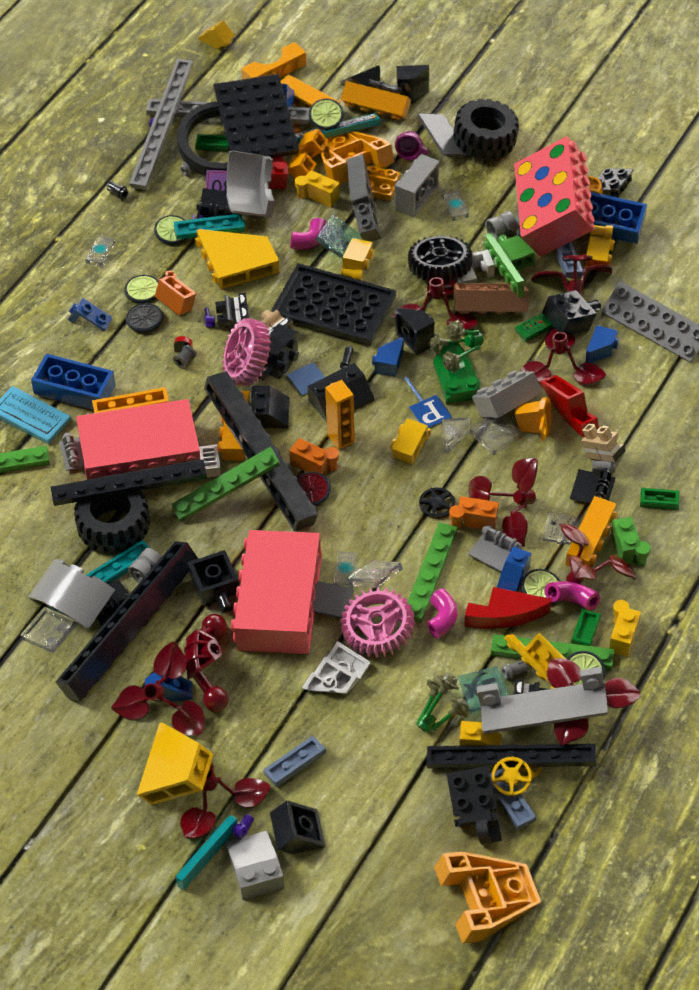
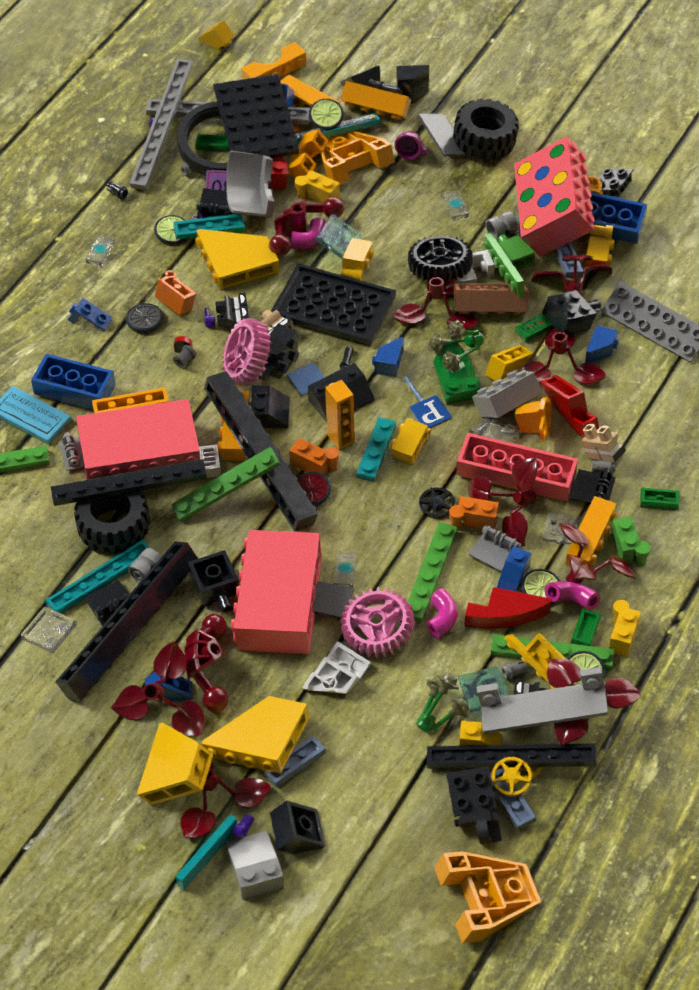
(72, 592): light grey panel -> none
(141, 288): yellowish green wheel -> none
(261, 735): none -> yellow slope
(295, 220): none -> dark red piece
(362, 198): dark grey brick -> none
(374, 573): clear plate -> none
(376, 449): none -> teal plate
(382, 182): light orange slope -> none
(415, 328): black slope -> none
(417, 185): light grey brick -> none
(454, 431): clear slope -> none
(496, 459): none -> coral brick
(507, 361): none -> yellow slope

